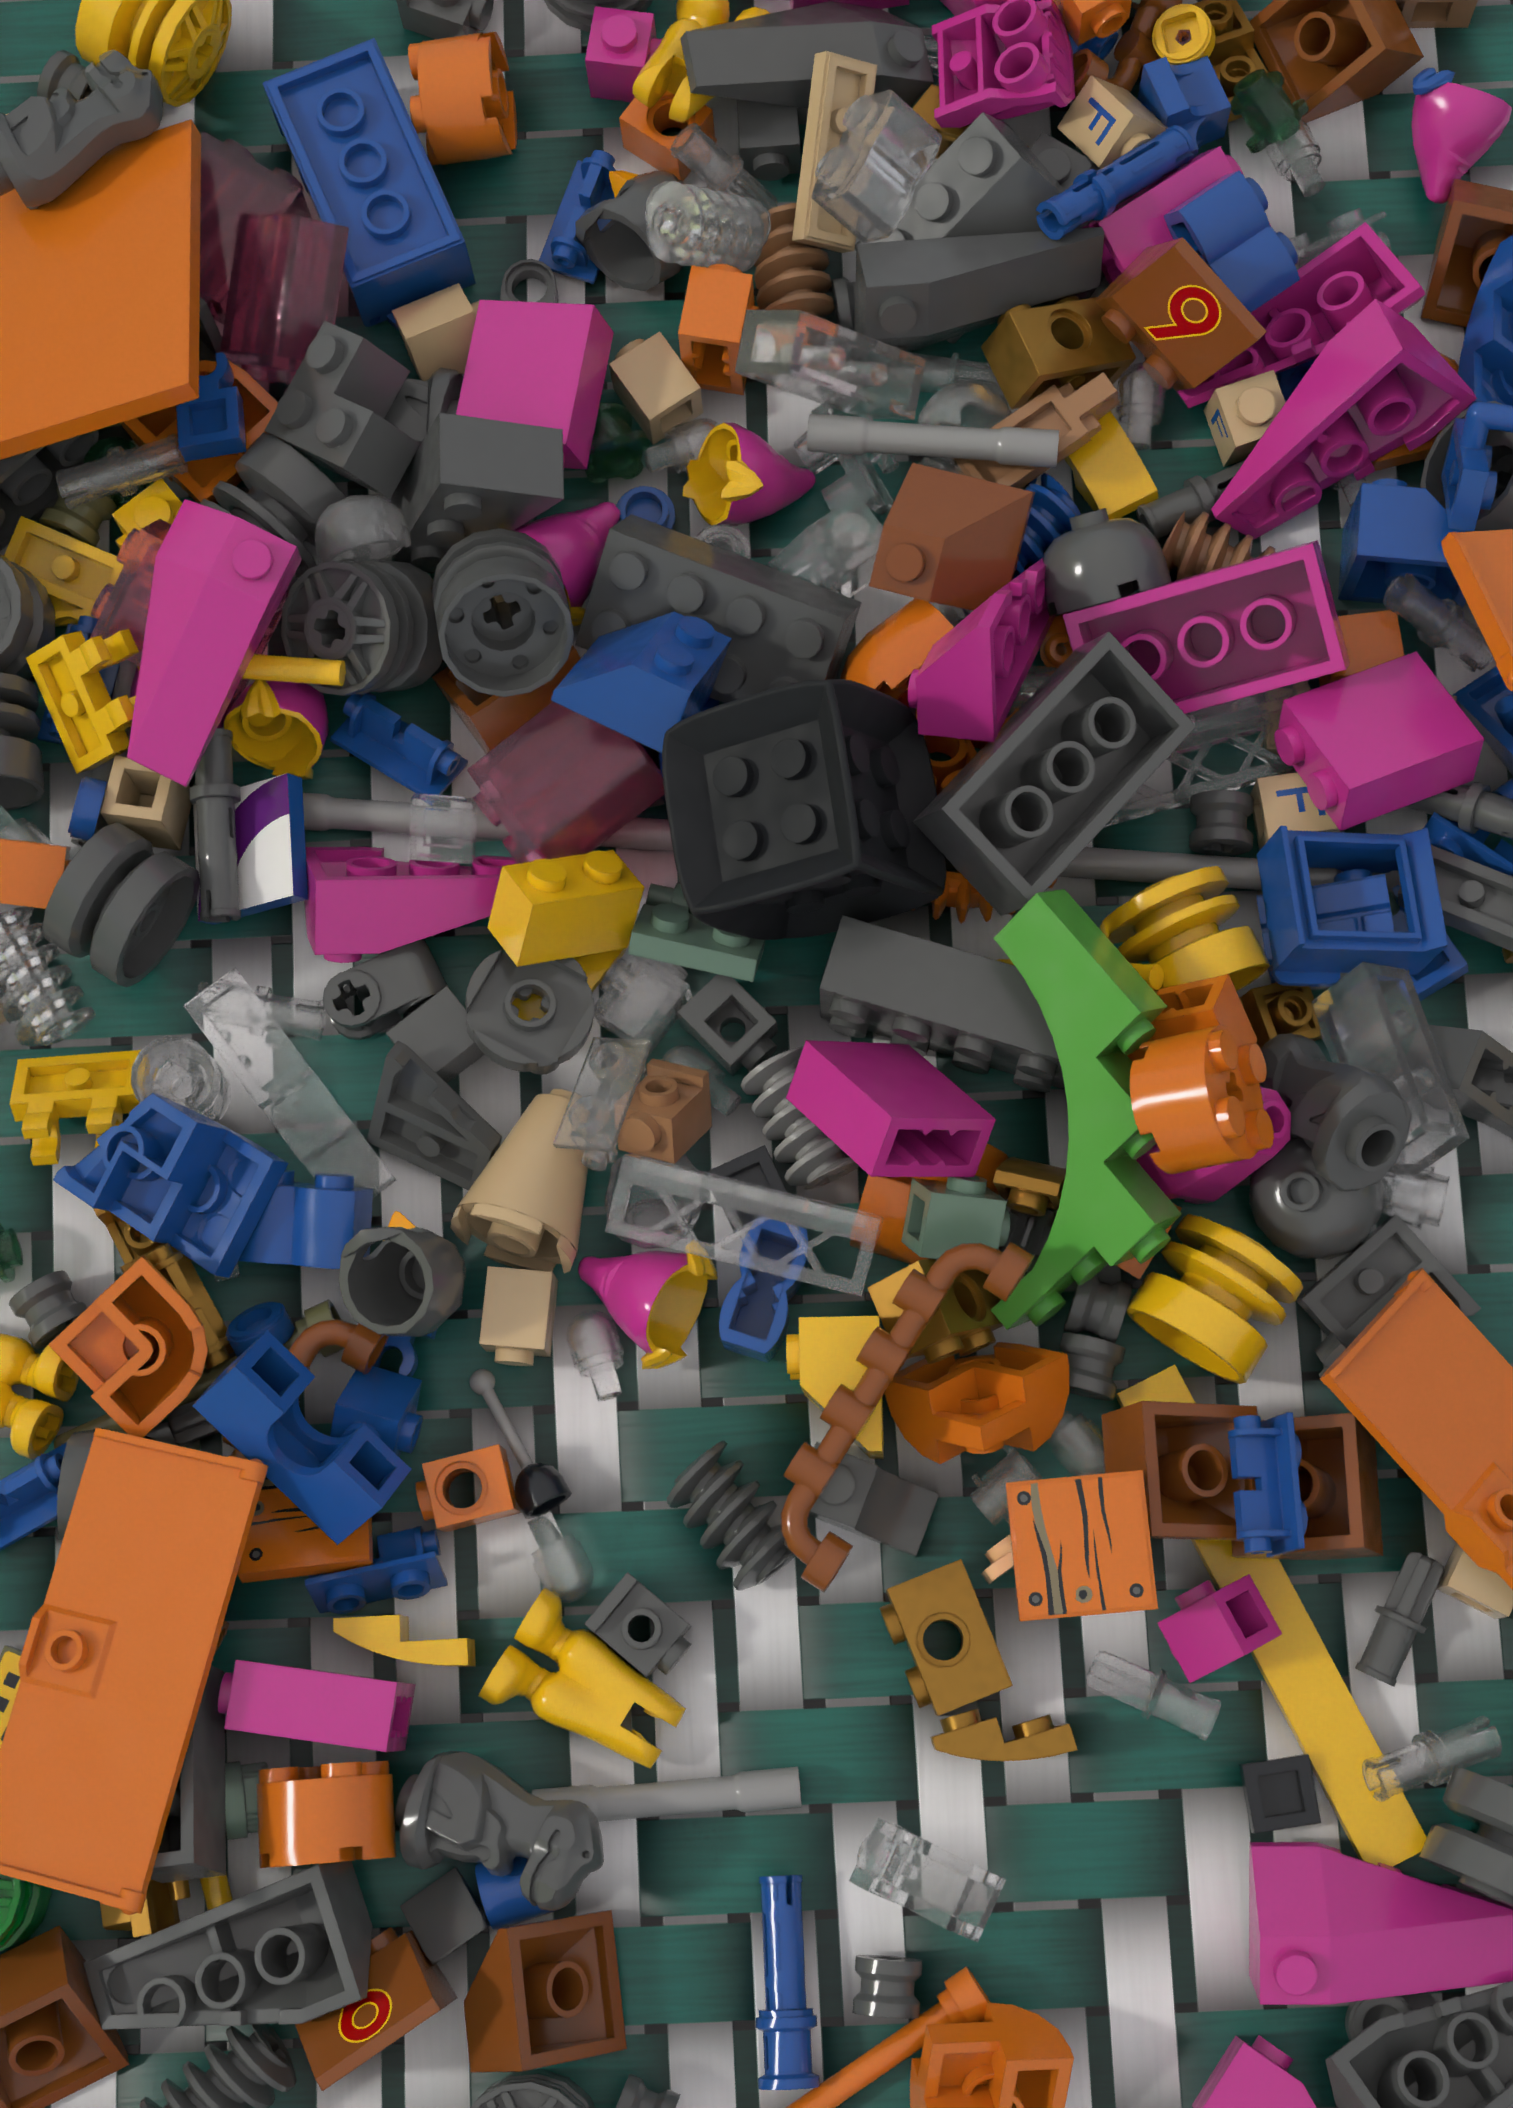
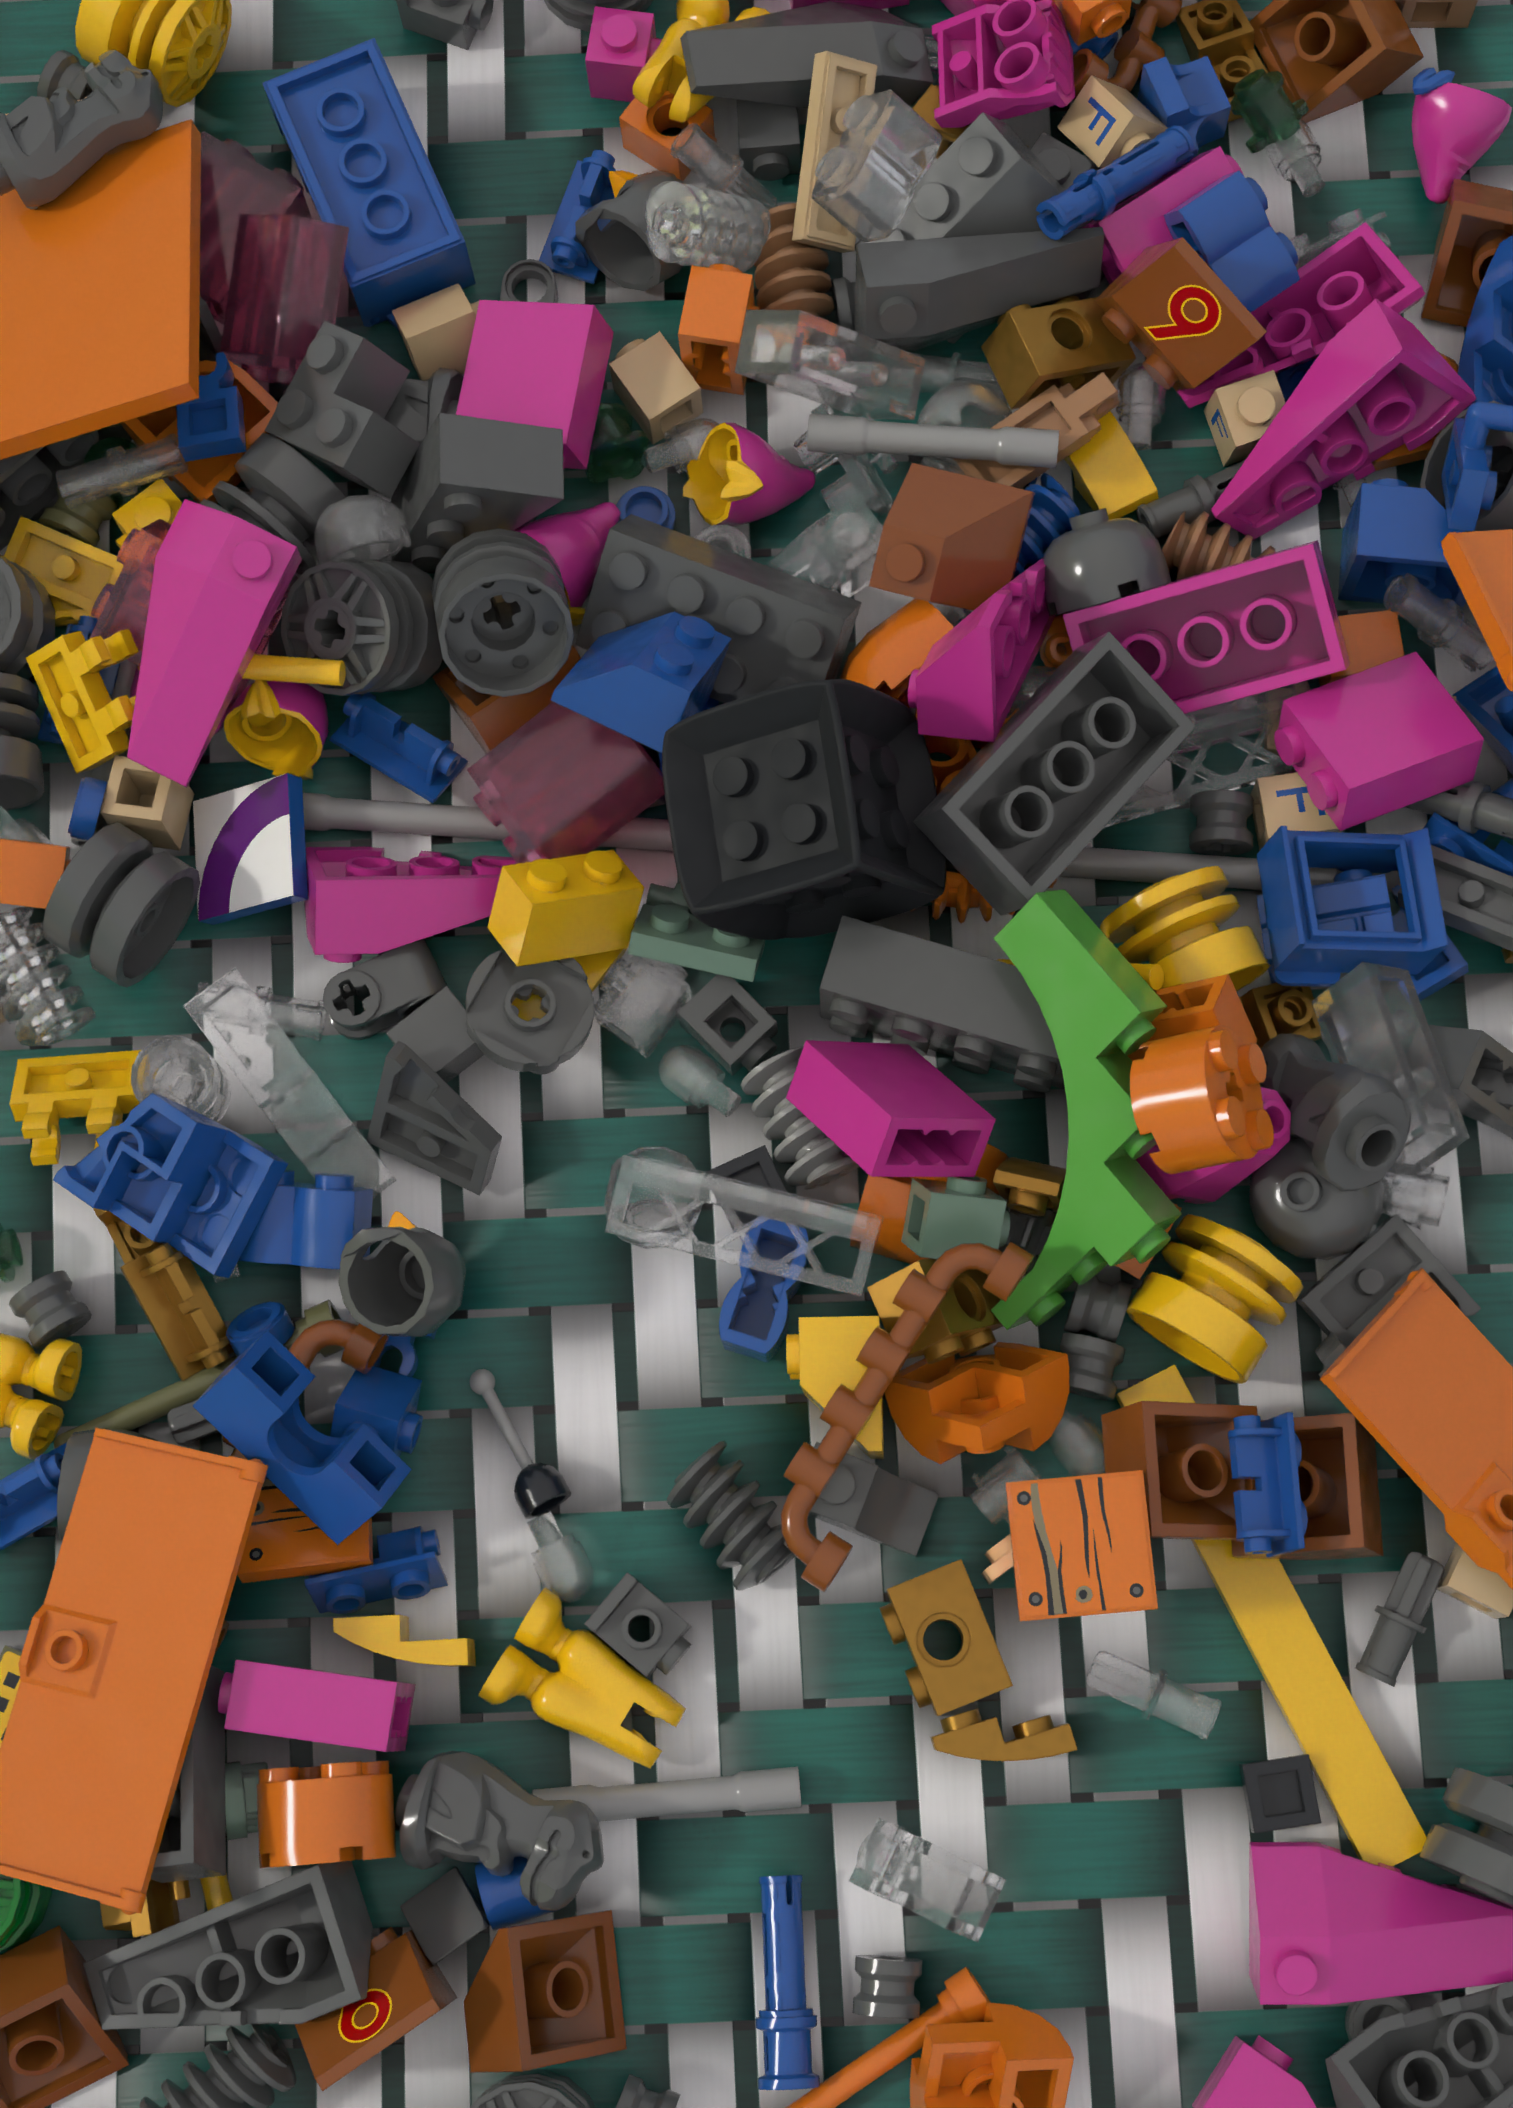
(136, 1348): orange brick -> none
(217, 851): dark grey pin -> none
(442, 828): clear tile -> none
(463, 98): orange brick -> none
(497, 1493): orange brick -> none
(518, 1314): tan brick -> none
(528, 1194): tan cone -> none
(596, 1351): clear cylinder -> none
(602, 1099): clear hinge -> none
(652, 1298): hat -> none
(667, 1112): medium nougat brick -> none
(1183, 34): yellow tile -> none
(1217, 1626): dark pink brick -> none
(1431, 1758): clear pin -> none

